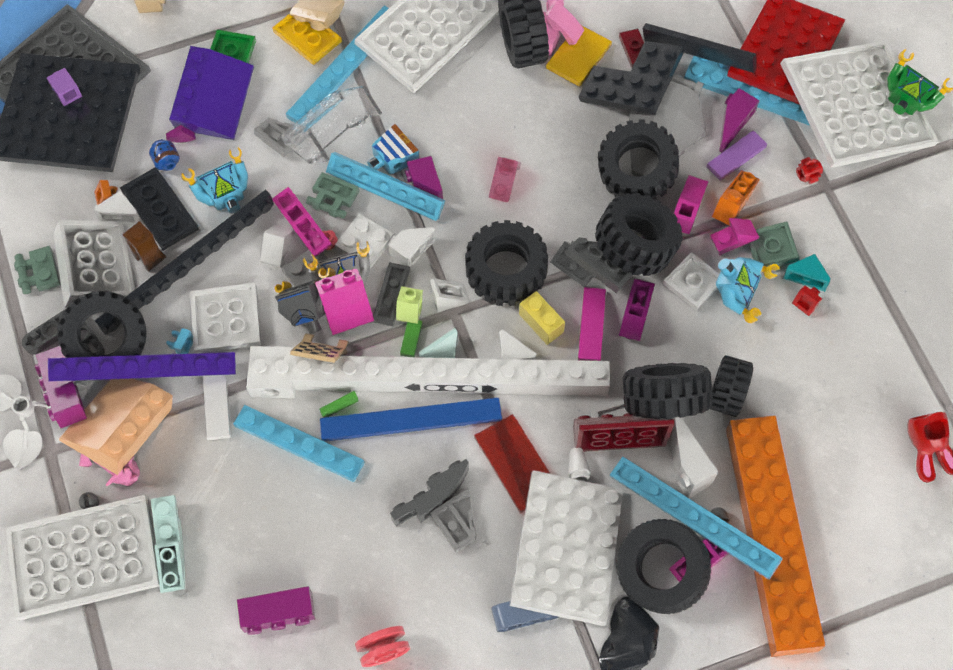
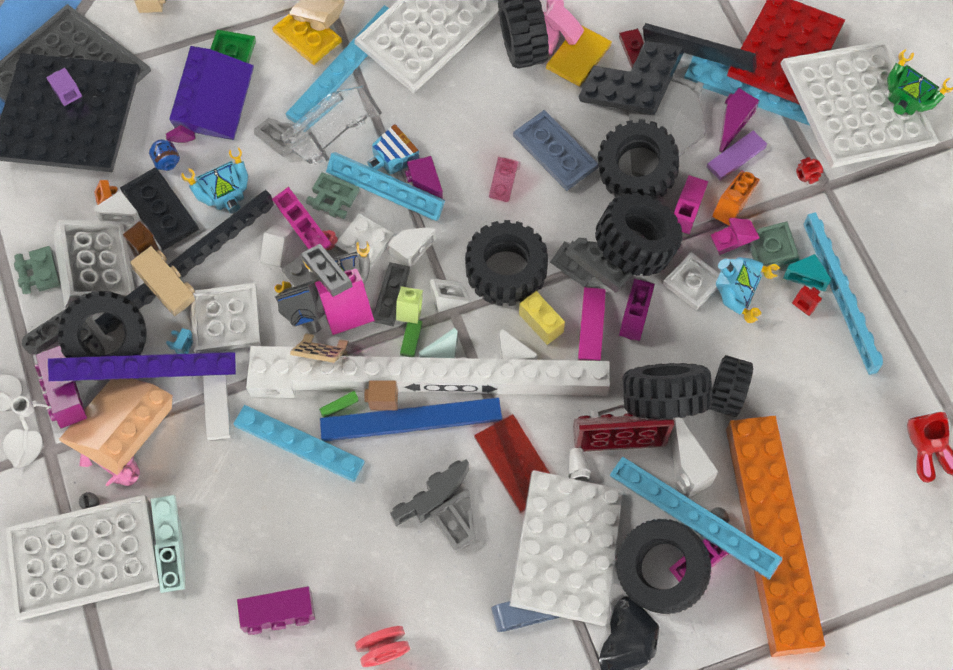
(163, 280): none -> tan brick
(326, 270): none -> plate
(382, 395): none -> medium nougat brick
(555, 150): none -> sand blue plate
(846, 300): none -> medium azure plate

